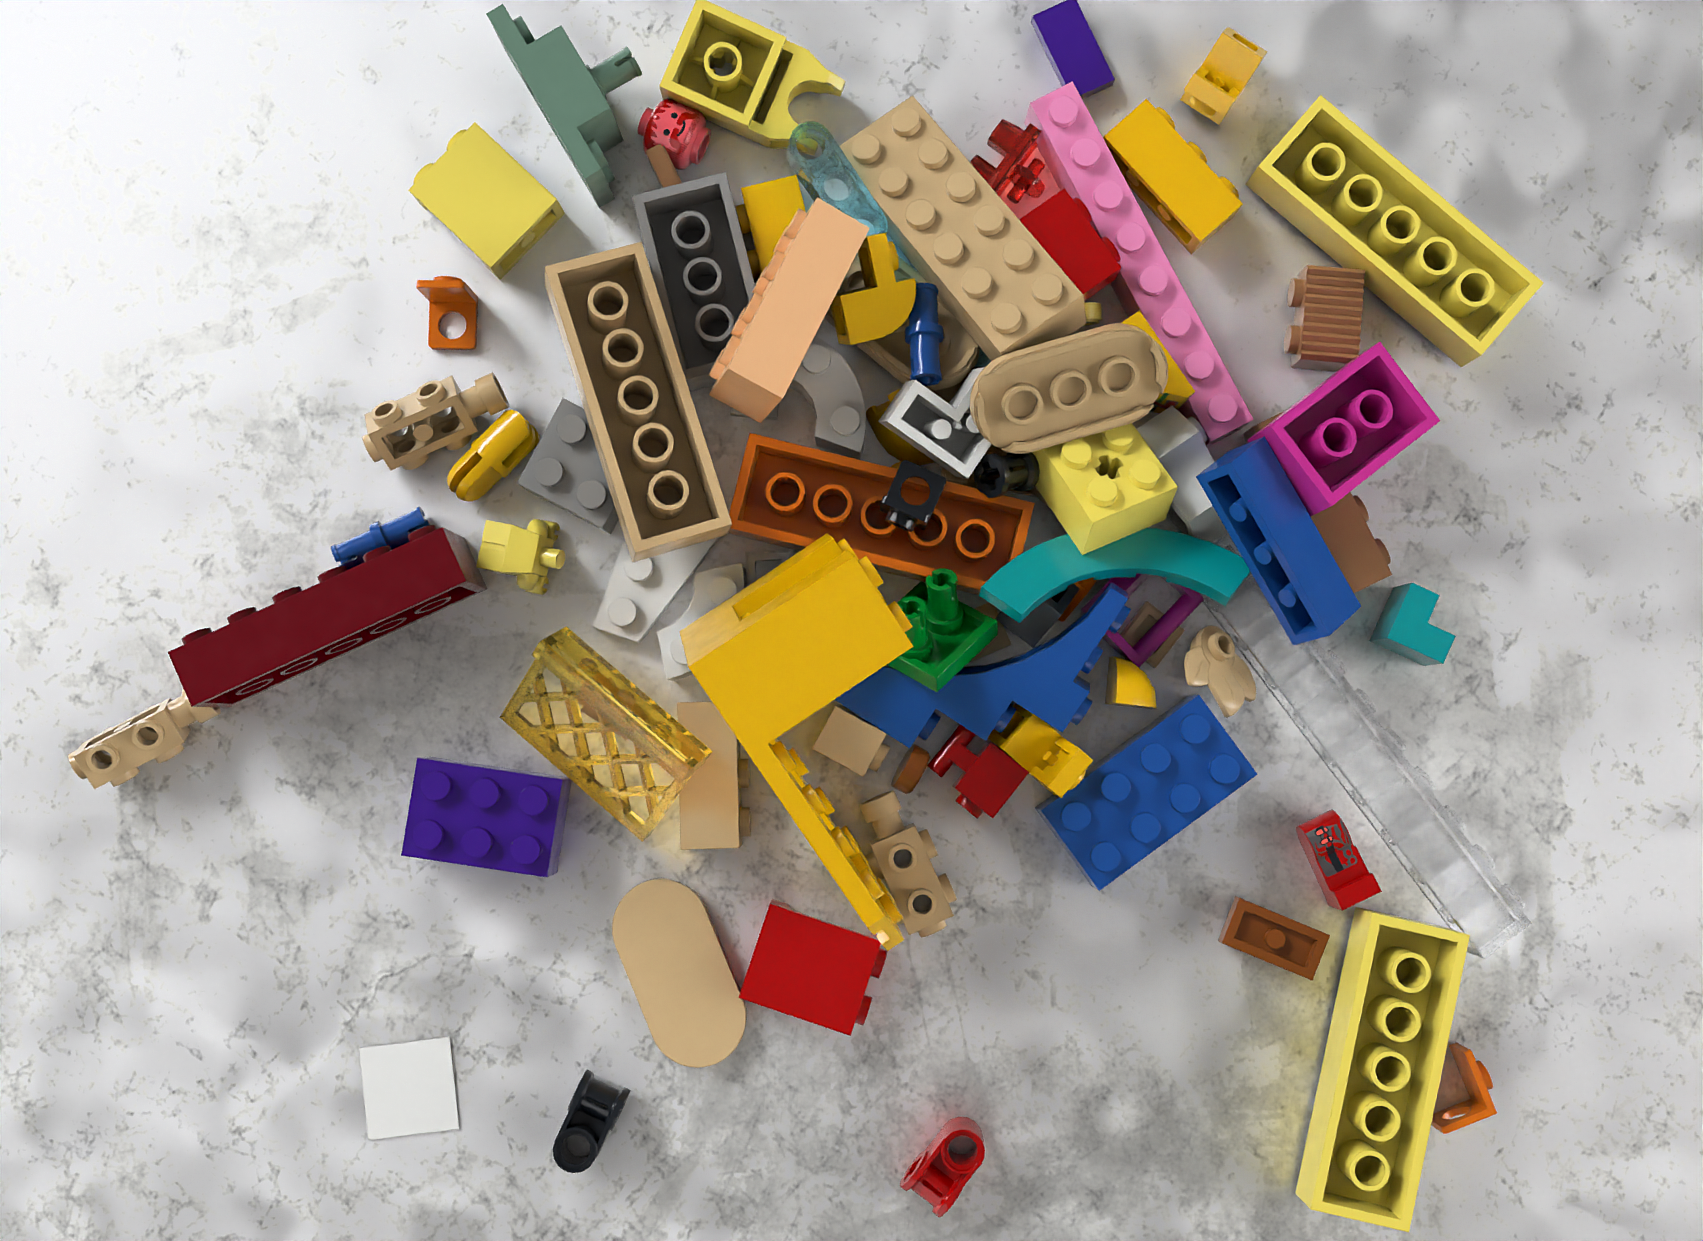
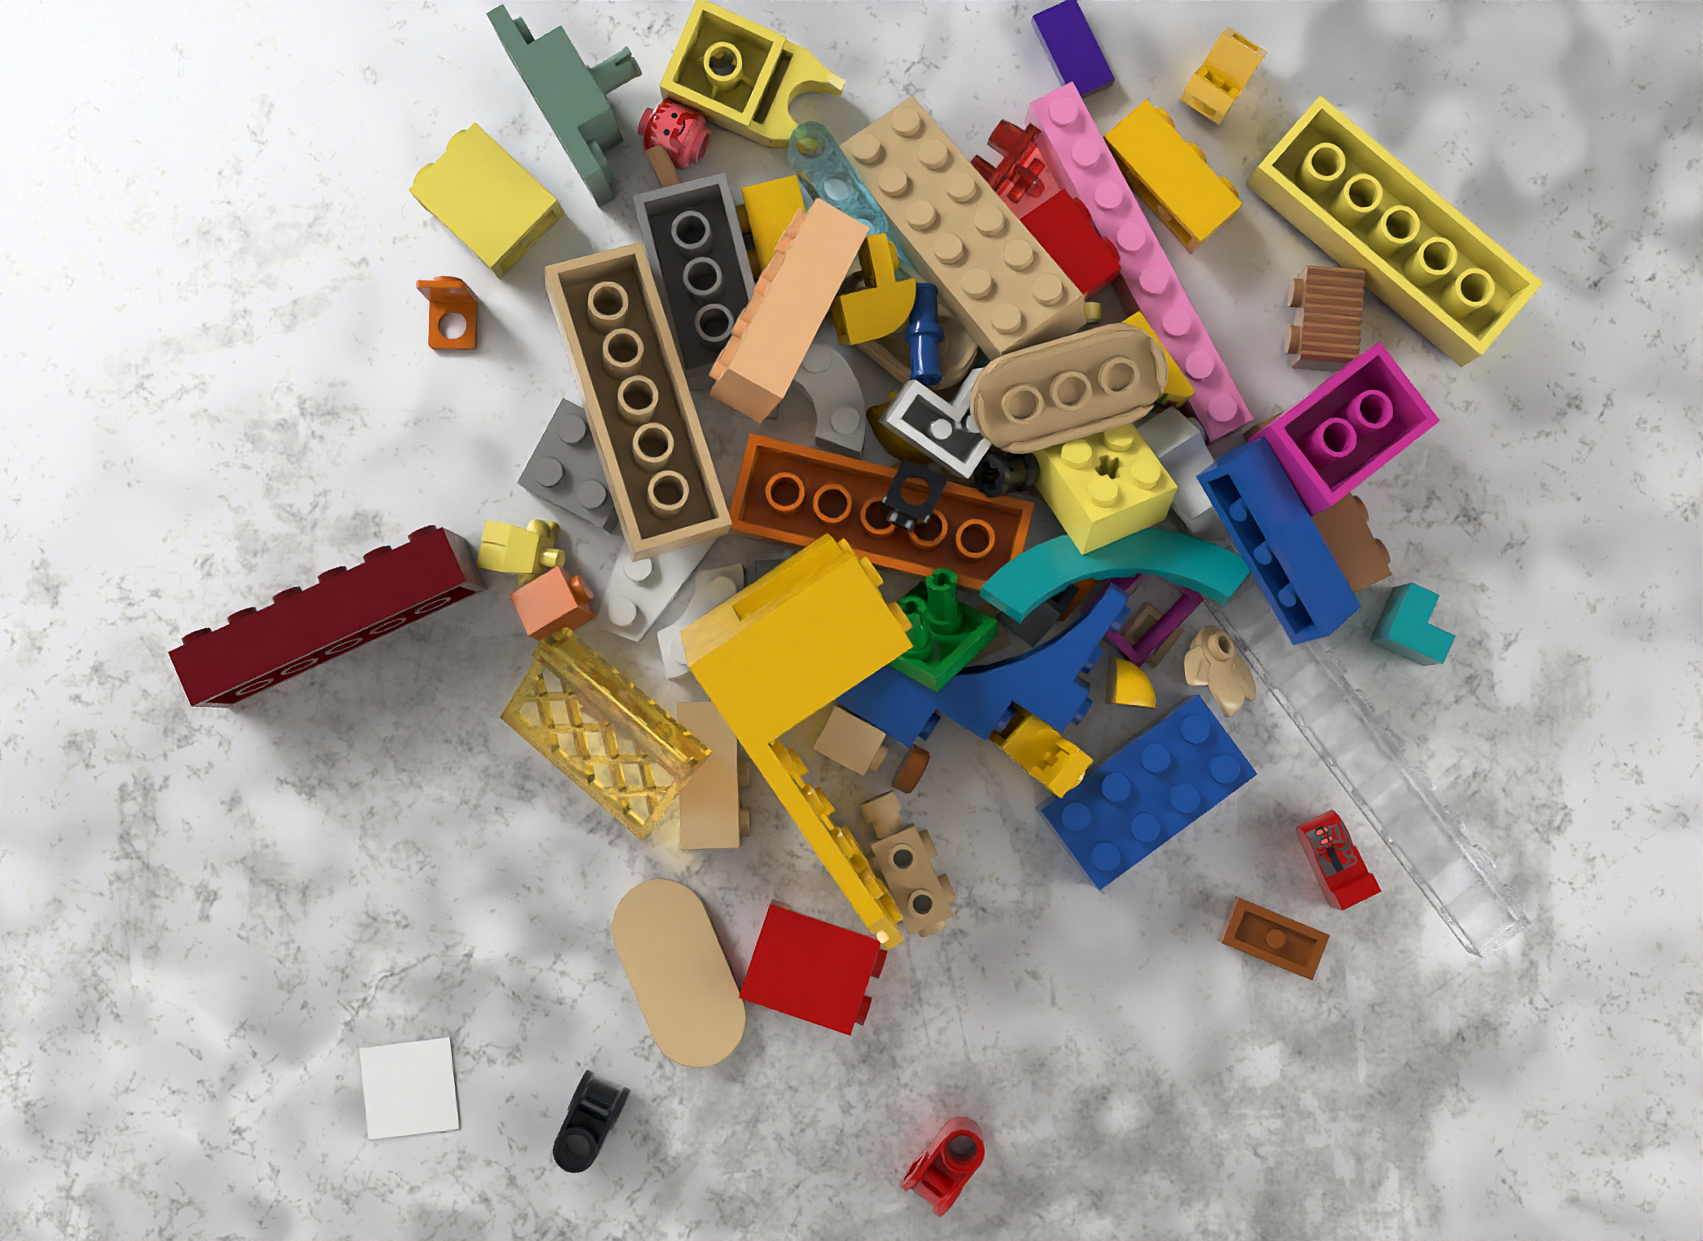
(147, 736): tan brick -> none
(392, 533): blue pin -> none
(429, 419): tan brick -> none
(486, 816): dark purple brick -> none
(492, 456): yellow arm -> none
(553, 603): none -> orange brick
(986, 778): red brick -> none
(1382, 1069): light yellow brick -> none
(1477, 1085): orange bracket -> none

